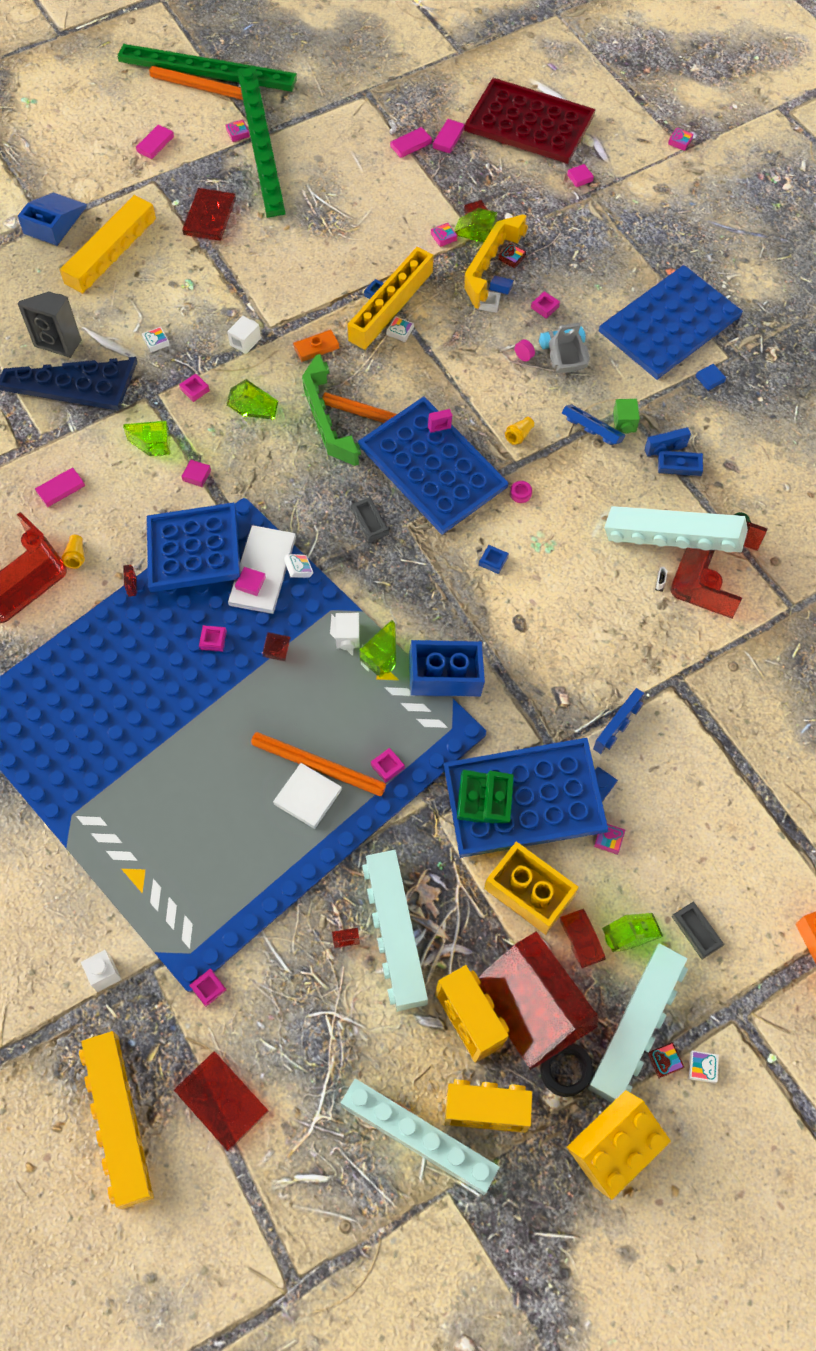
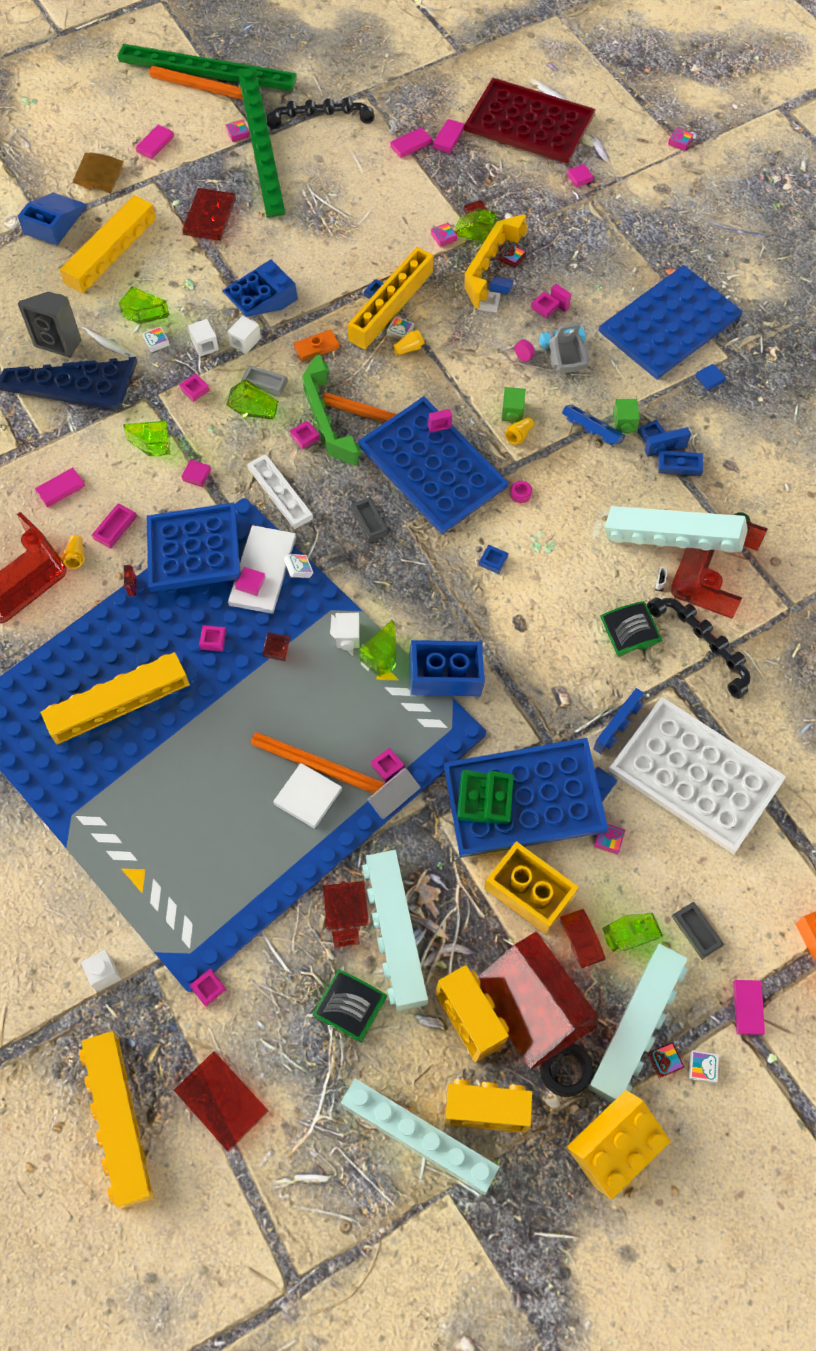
(98, 171): none -> pearl gold slope
(114, 525): none -> dark pink tile
(114, 698): none -> yellow brick
(142, 306): none -> clear neon green slope
(203, 337): none -> white brick
(262, 290): none -> blue slope
(266, 380): none -> light grey tile
(274, 118): none -> black bar
(280, 491): none -> white plate
(304, 435): none -> dark pink plate
(345, 905): none -> clear red piece
(350, 1005): none -> slope
(393, 793): none -> light grey tile
(410, 342): none -> yellow cone
(513, 404): none -> bright green brick
(561, 295): none -> dark pink tile
(631, 628): none -> slope
(650, 429): none -> blue tile
(697, 774): none -> white plate
(703, 629): none -> black bar
(748, 1007): none -> dark pink tile

